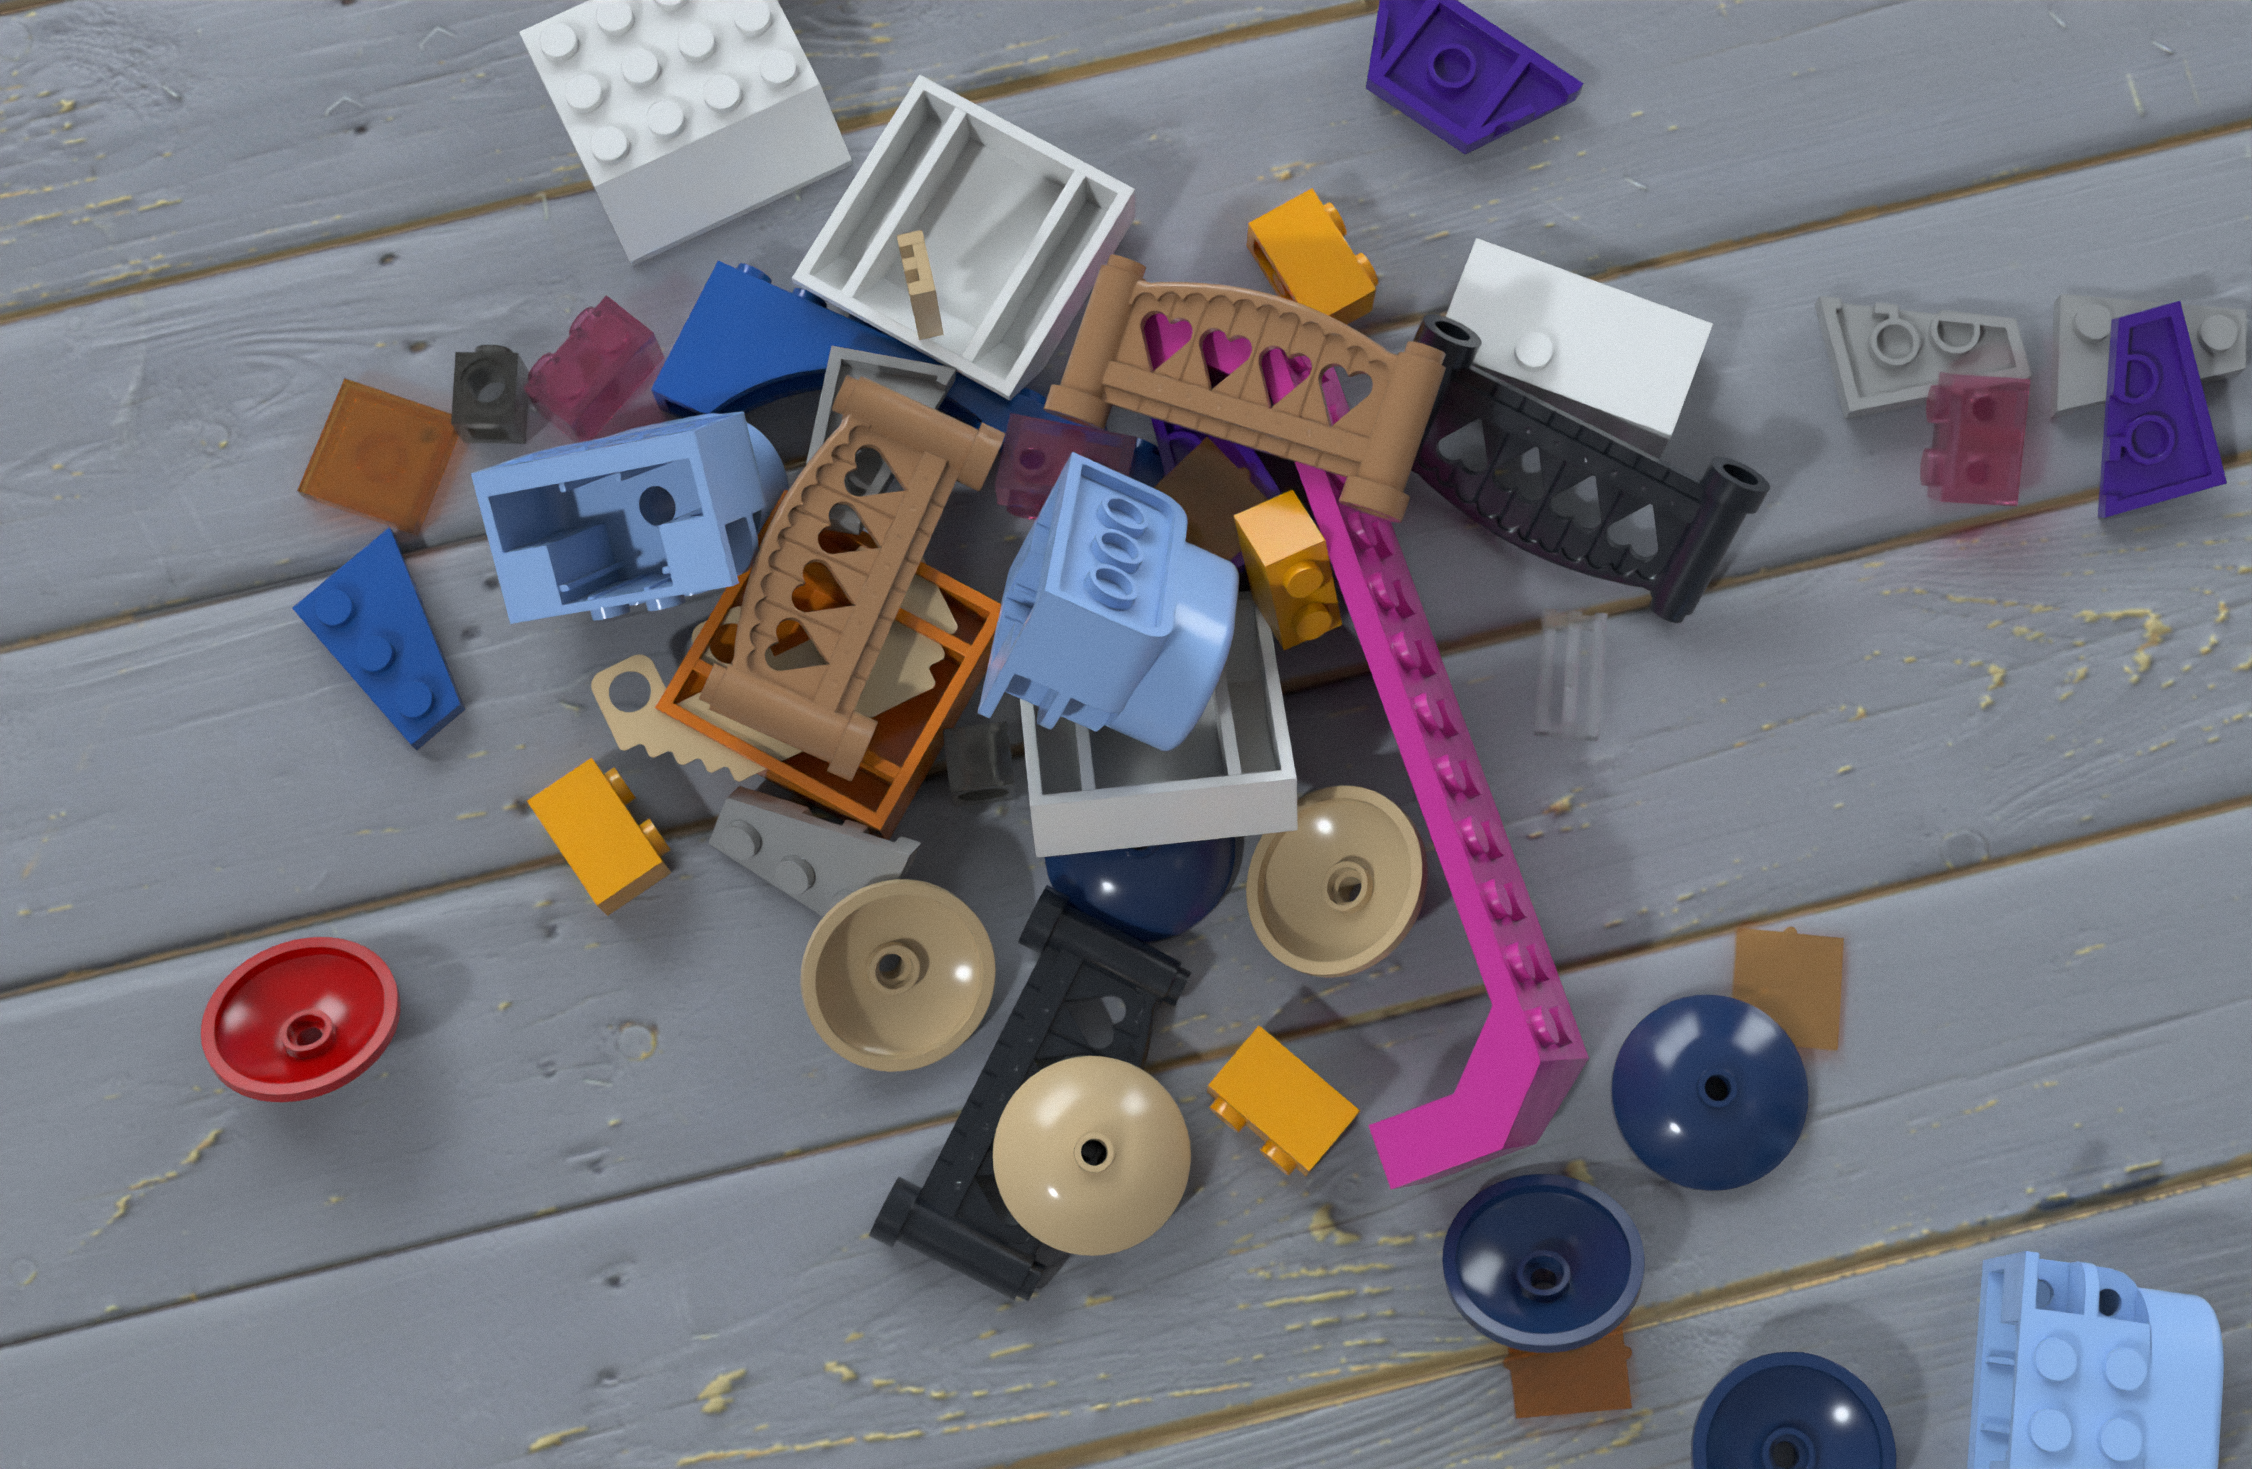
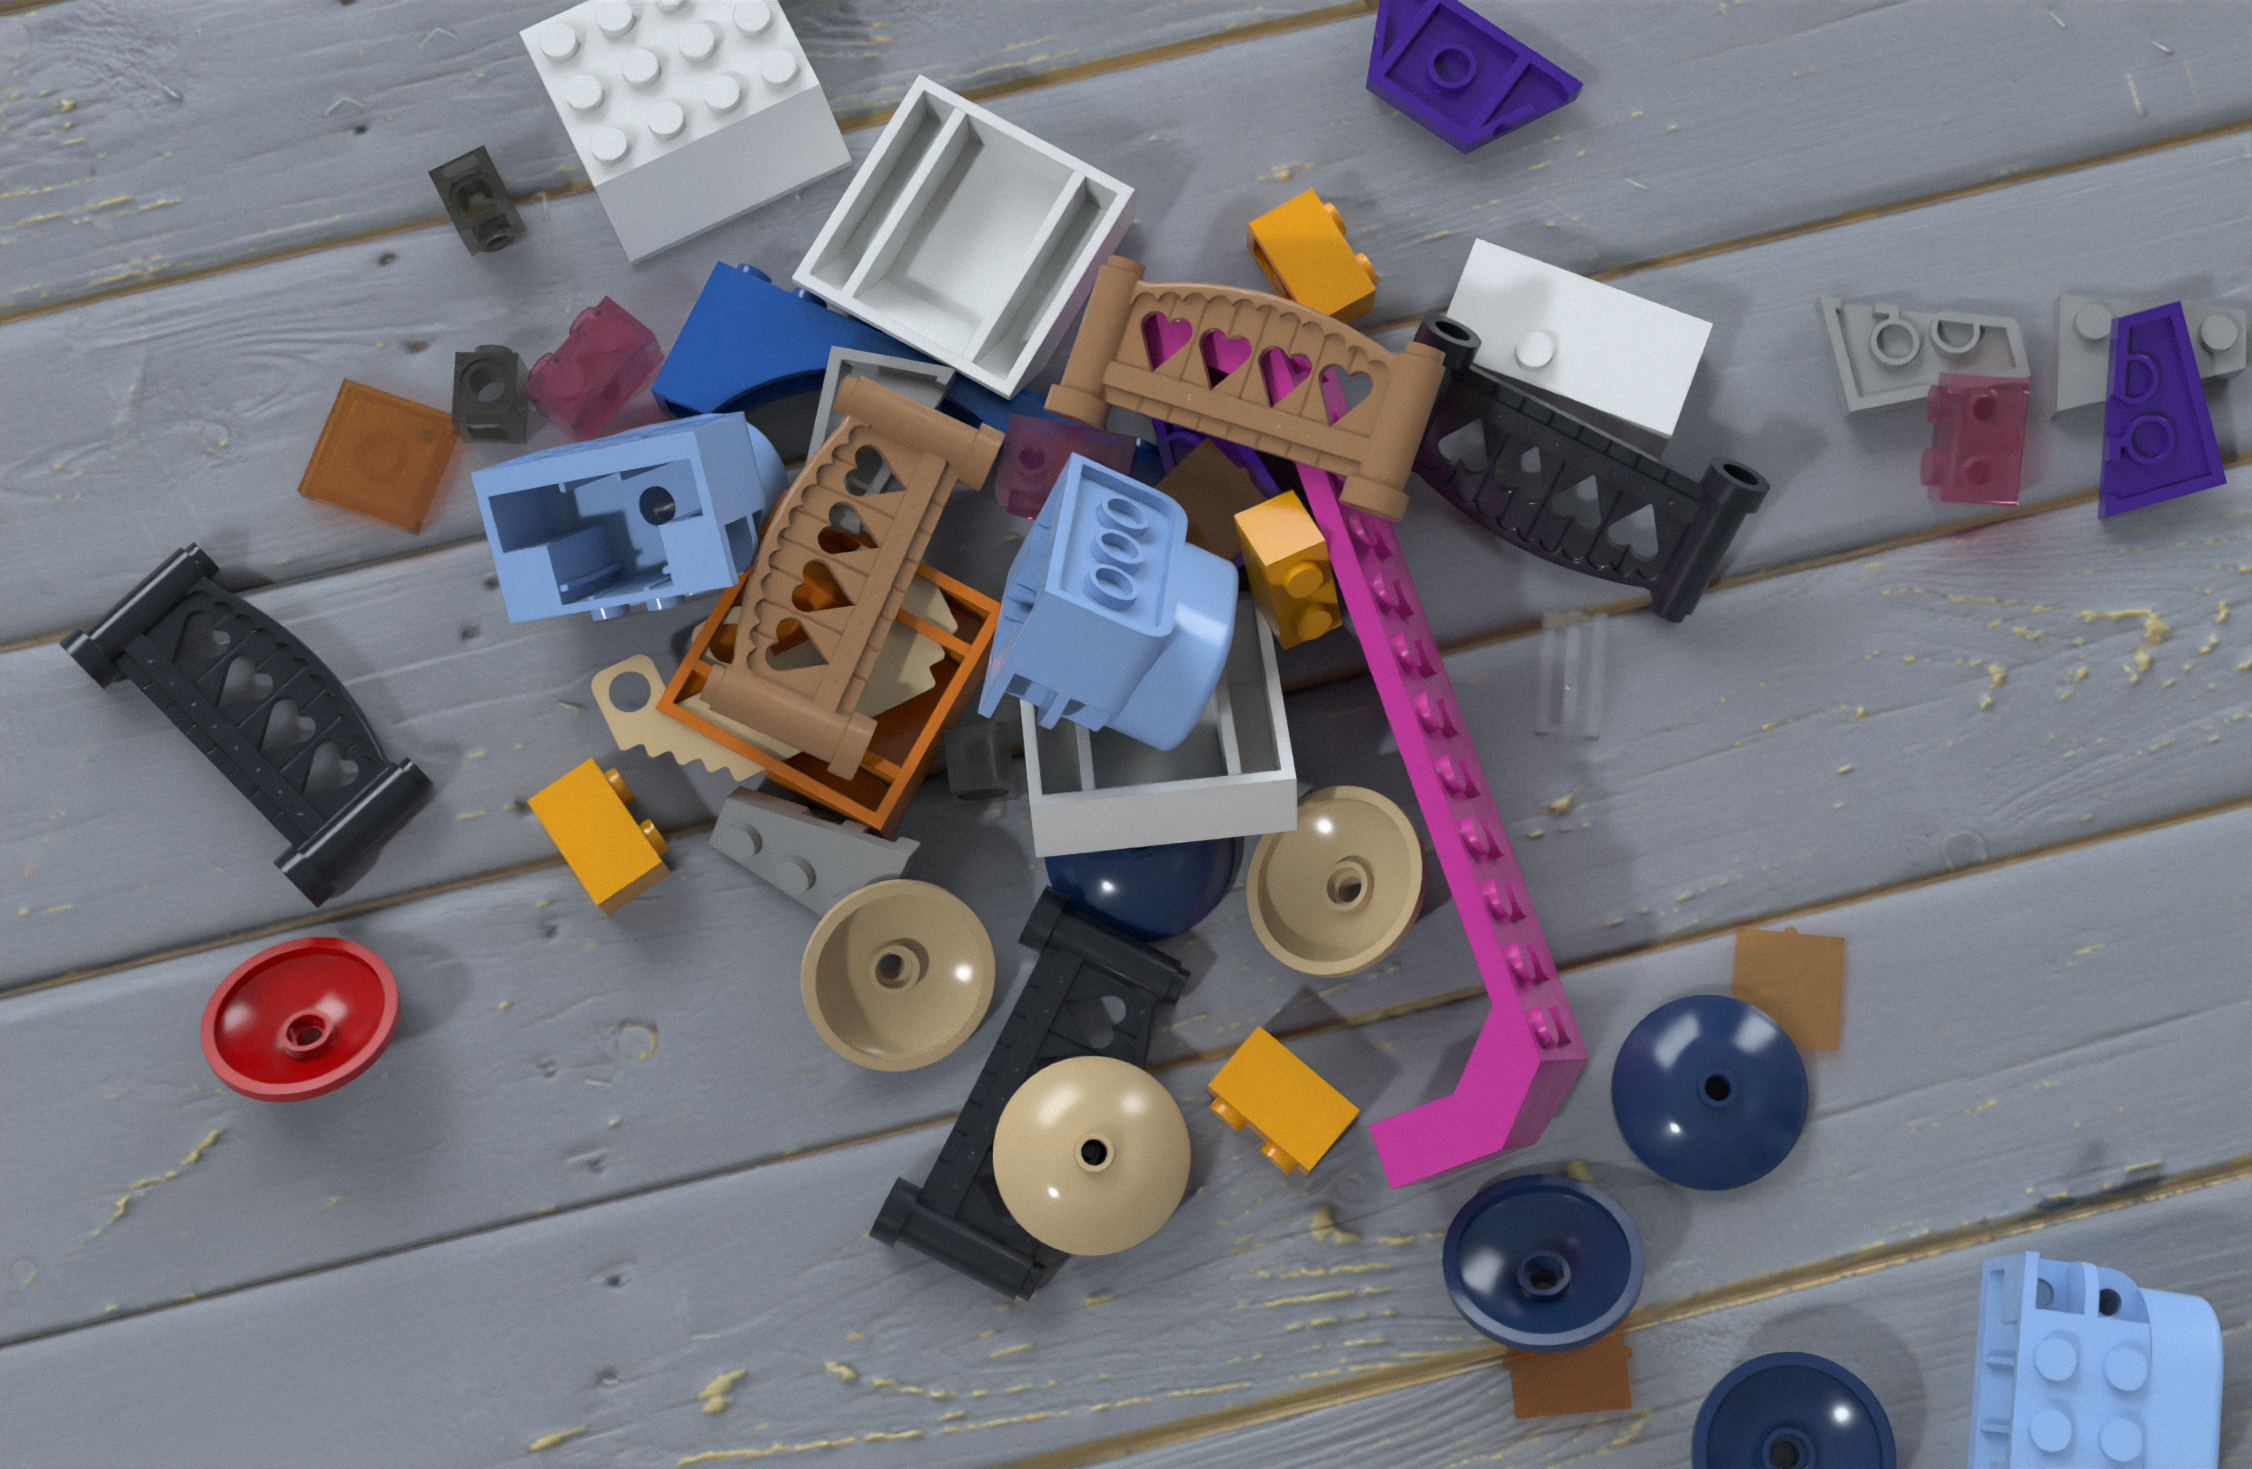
(325, 826): none -> black piece
(382, 638): blue wing -> none
(471, 179): none -> clear smoke brick
(920, 284): tan tile -> none

